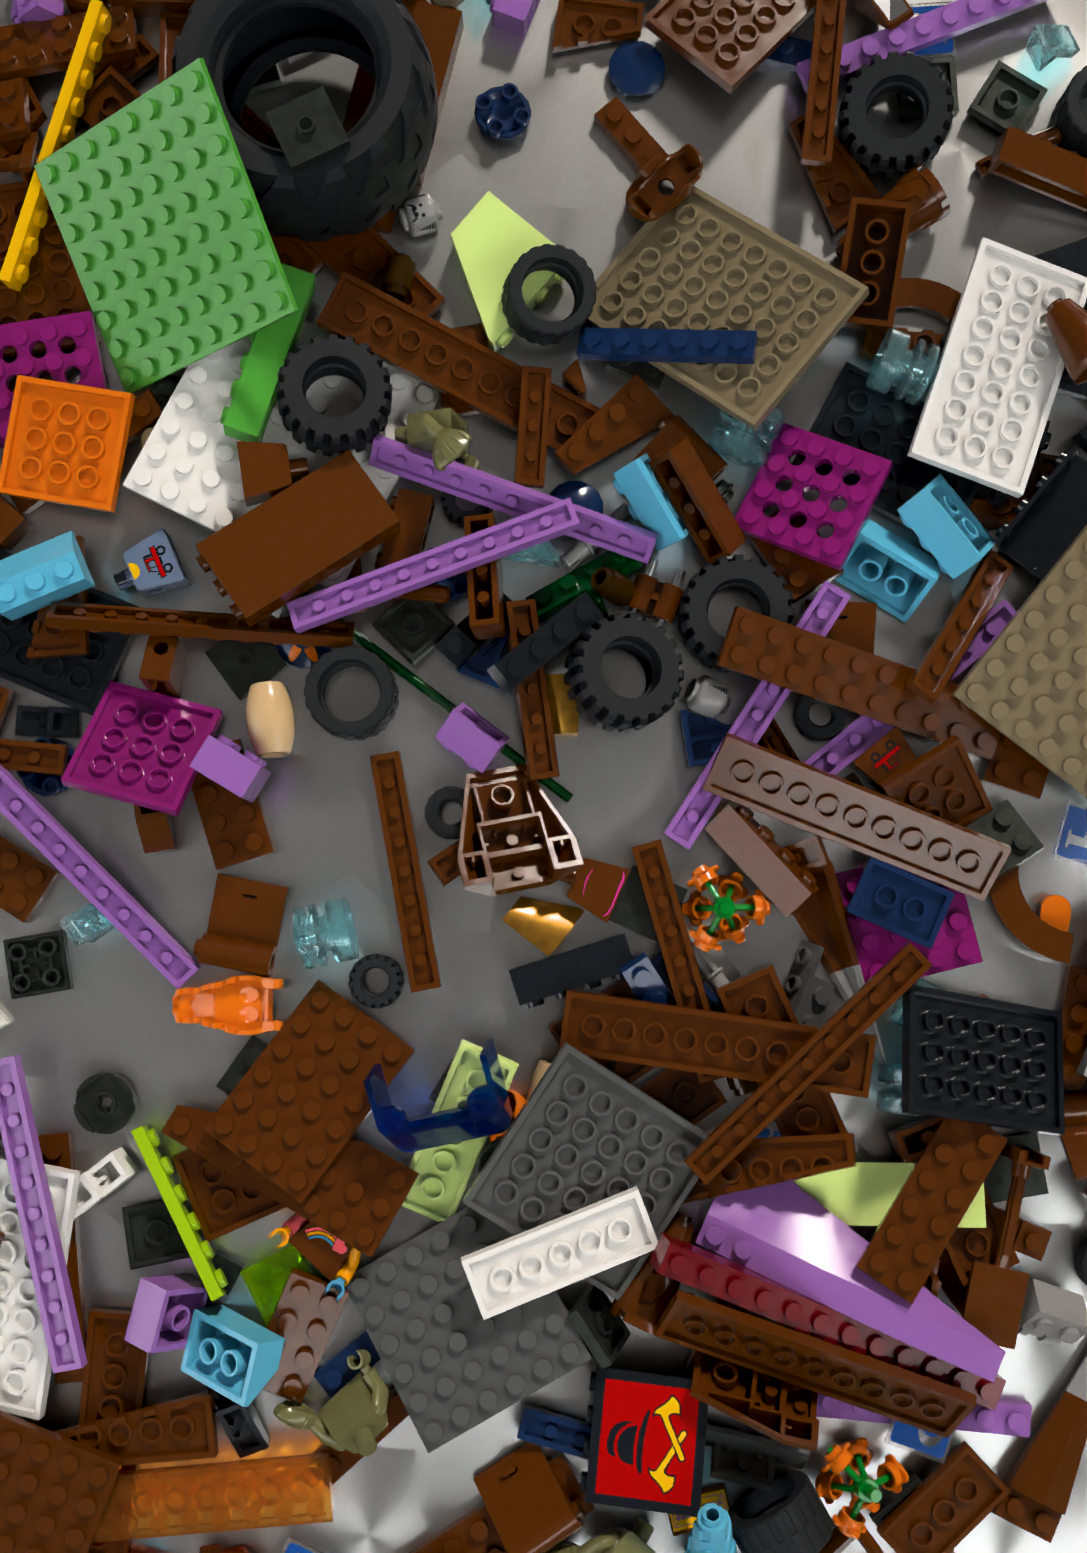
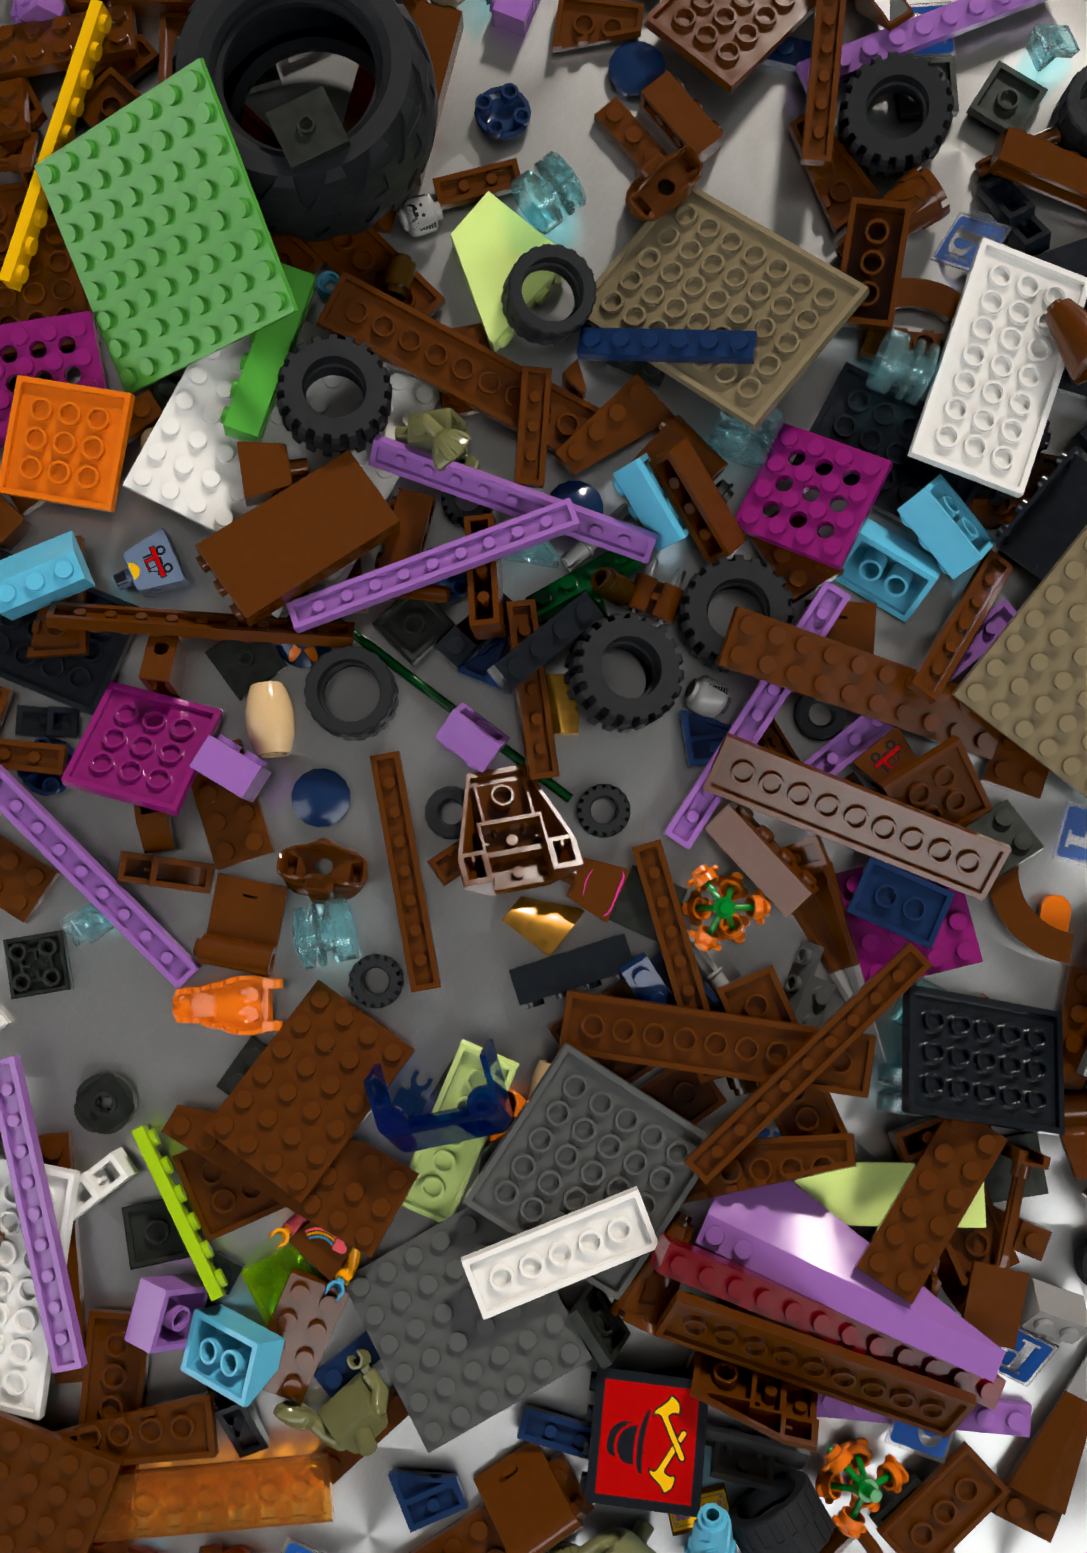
(164, 872): none -> reddish brown slope
(299, 871): none -> reddish brown piece
(320, 797): none -> dark blue dish
(323, 280): none -> medium azure plate
(411, 1099): none -> dark blue plate
(427, 1496): none -> dark blue wing
(473, 184): none -> reddish brown plate
(548, 192): none -> clear light blue wheel
(622, 810): none -> black tyre
(680, 116): none -> reddish brown brick
(963, 236): none -> clear piece
(1015, 210): none -> black slope
(1028, 1358): none -> piece

